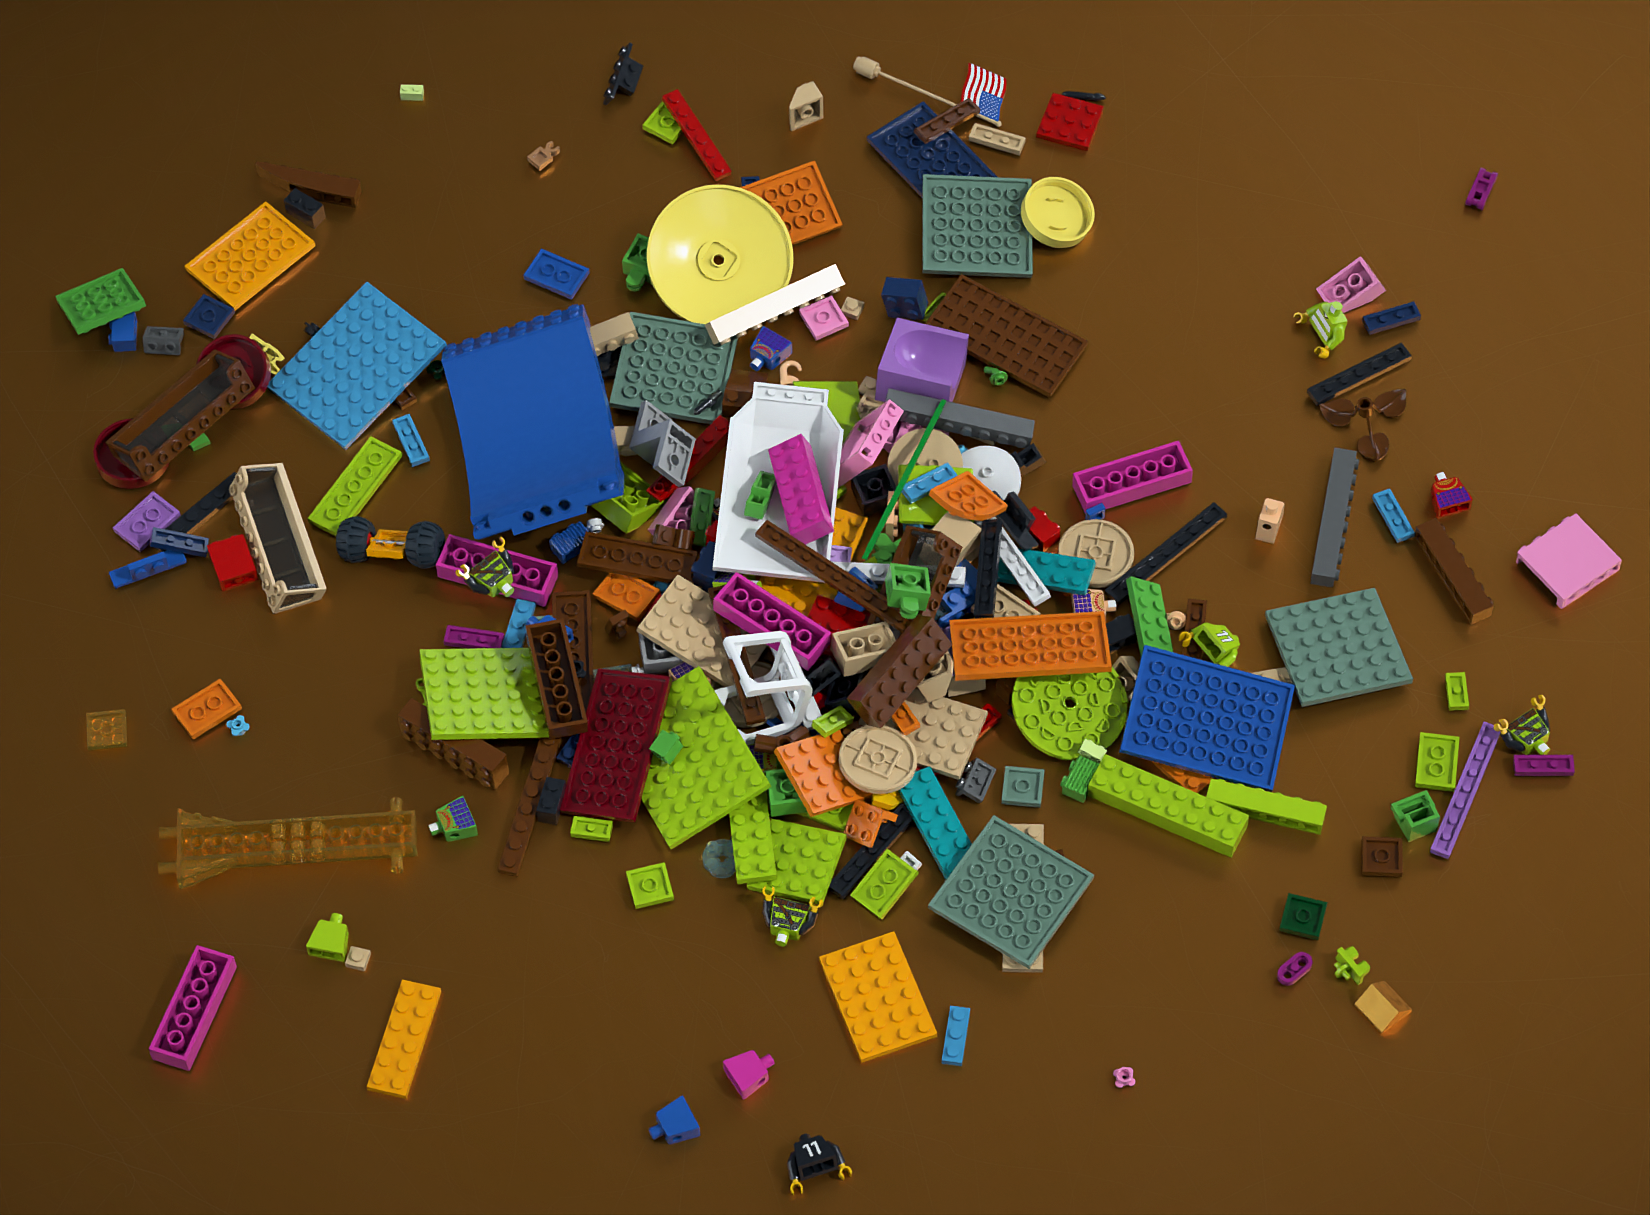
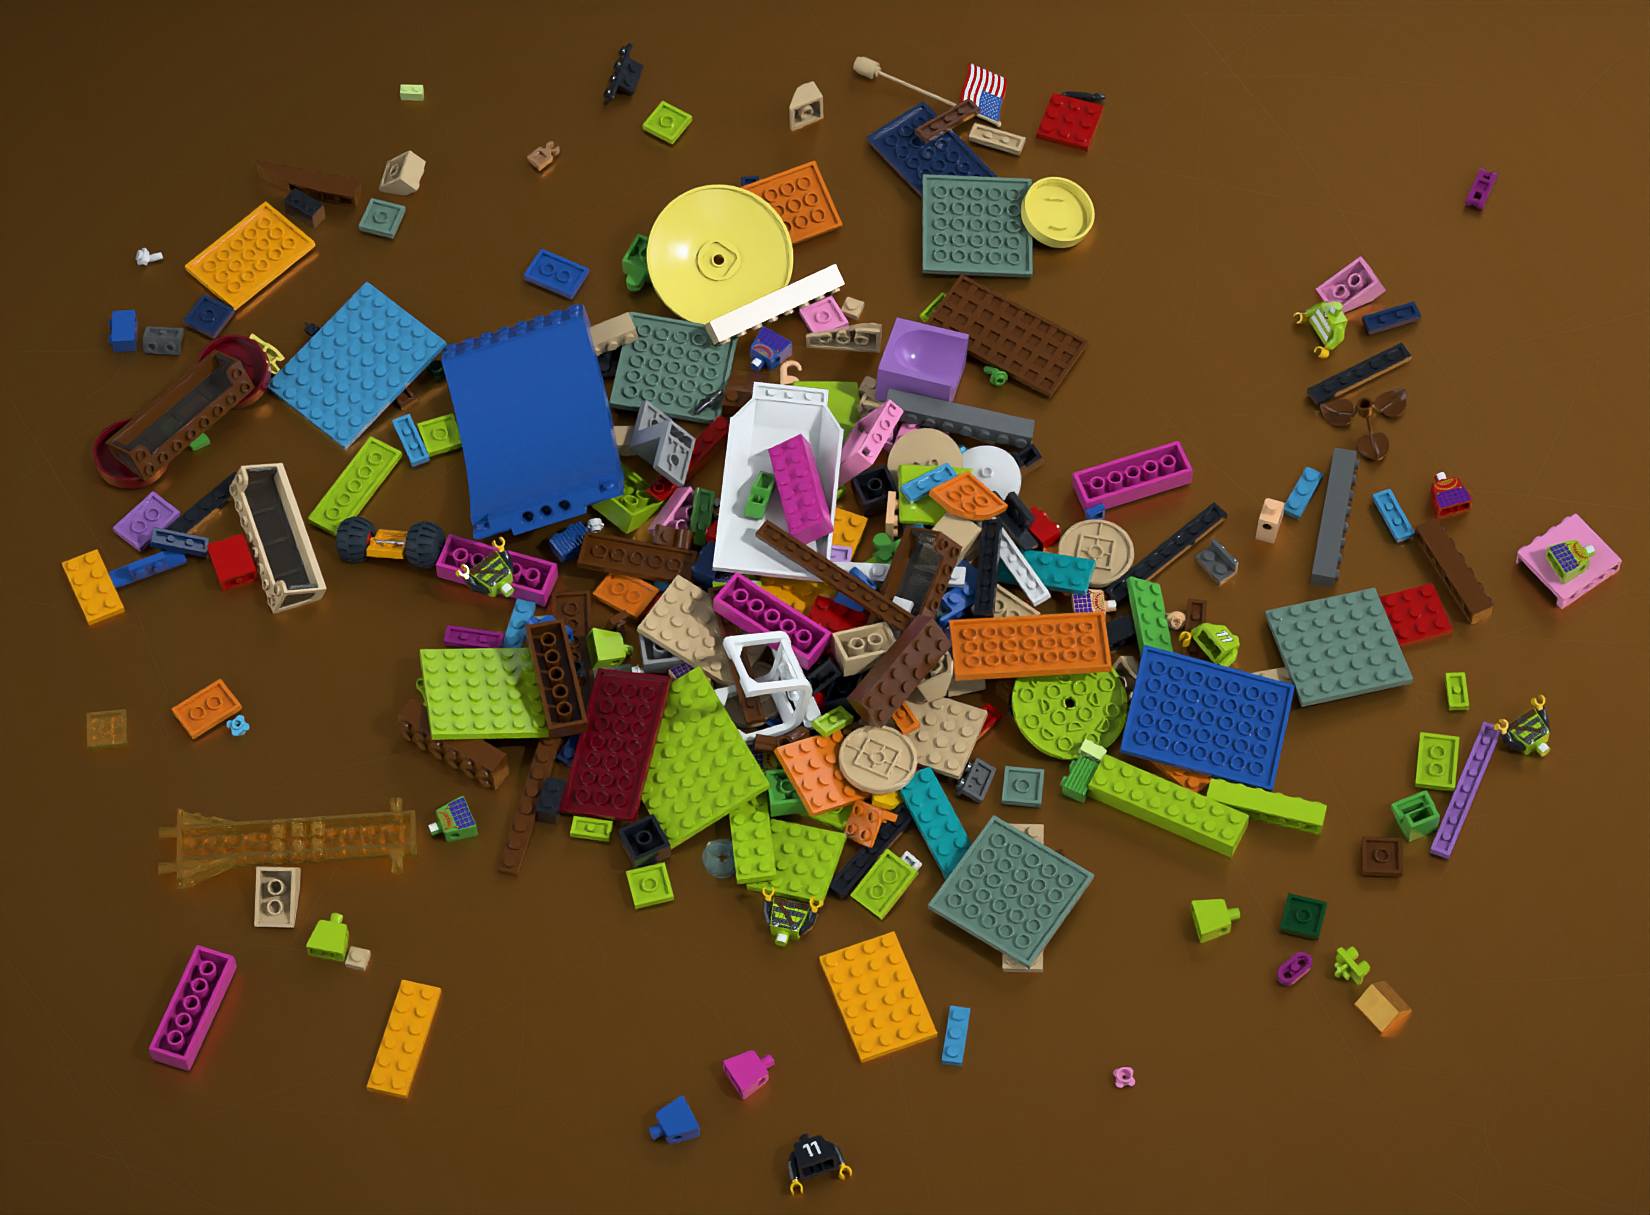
(93, 587): none -> light orange plate
(100, 301): bright green plate -> none
(143, 257): none -> white plate
(276, 896): none -> tan slope
(382, 218): none -> sand green plate
(402, 174): none -> tan slope
(440, 434): none -> lime plate
(606, 648): none -> lime torso
(644, 842): none -> black brick
(666, 746): bright green brick -> none
(696, 135): red plate -> none
(857, 337): none -> tan wedge
(904, 298): dark blue brick -> none
(907, 589): bright green brick -> none
(912, 463): green piece -> none
(1212, 918): none -> lime torso
(1218, 562): none -> dark grey bracket
(1302, 493): none -> dark azure plate
(1416, 615): none -> red plate
(1543, 765): magenta plate -> none
(1569, 559): none -> torso

